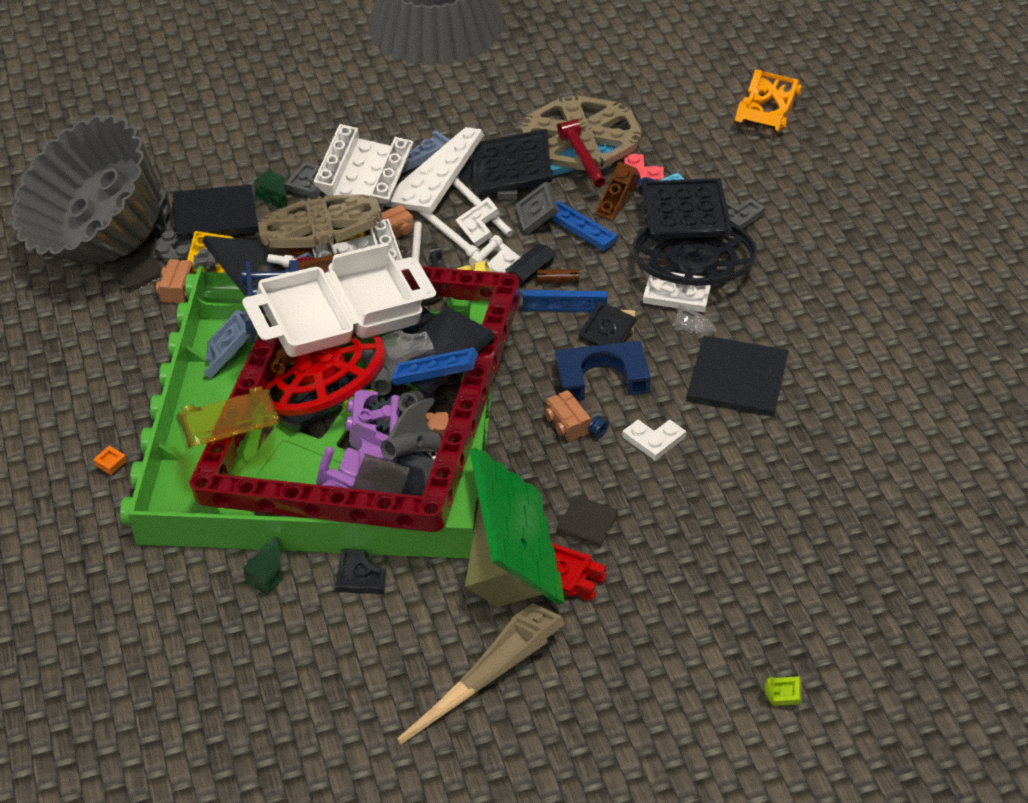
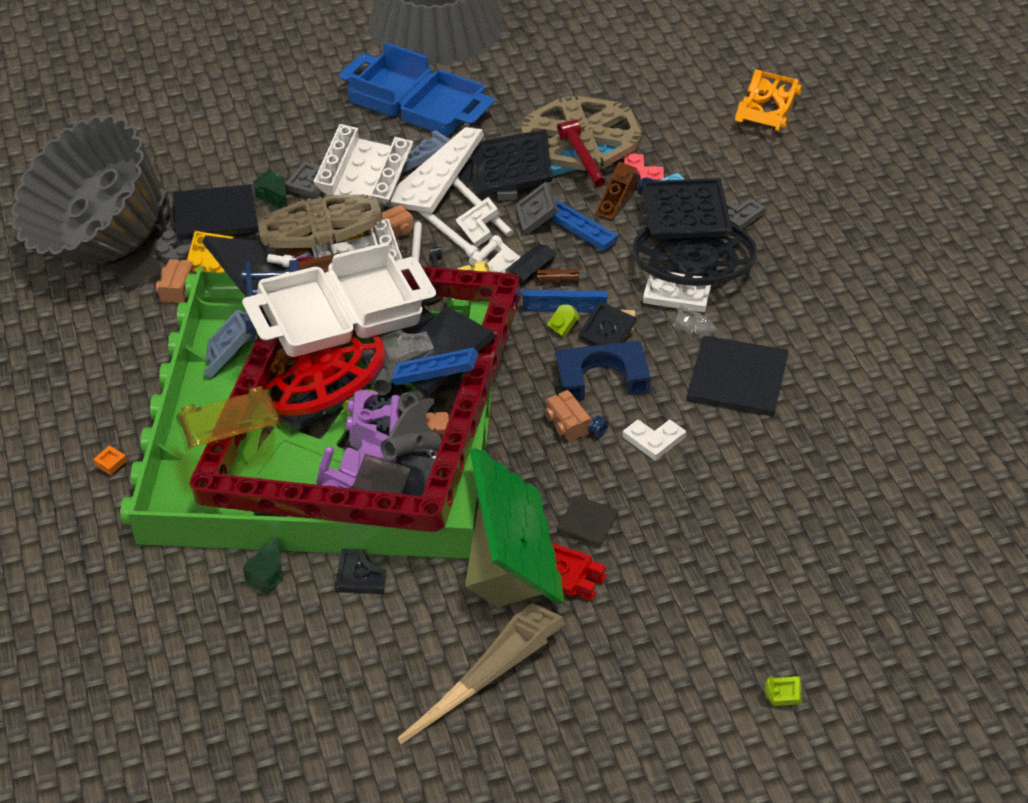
(205, 258): dark grey gear -> none
(404, 84): none -> blue piece
(564, 319): none -> lime plate

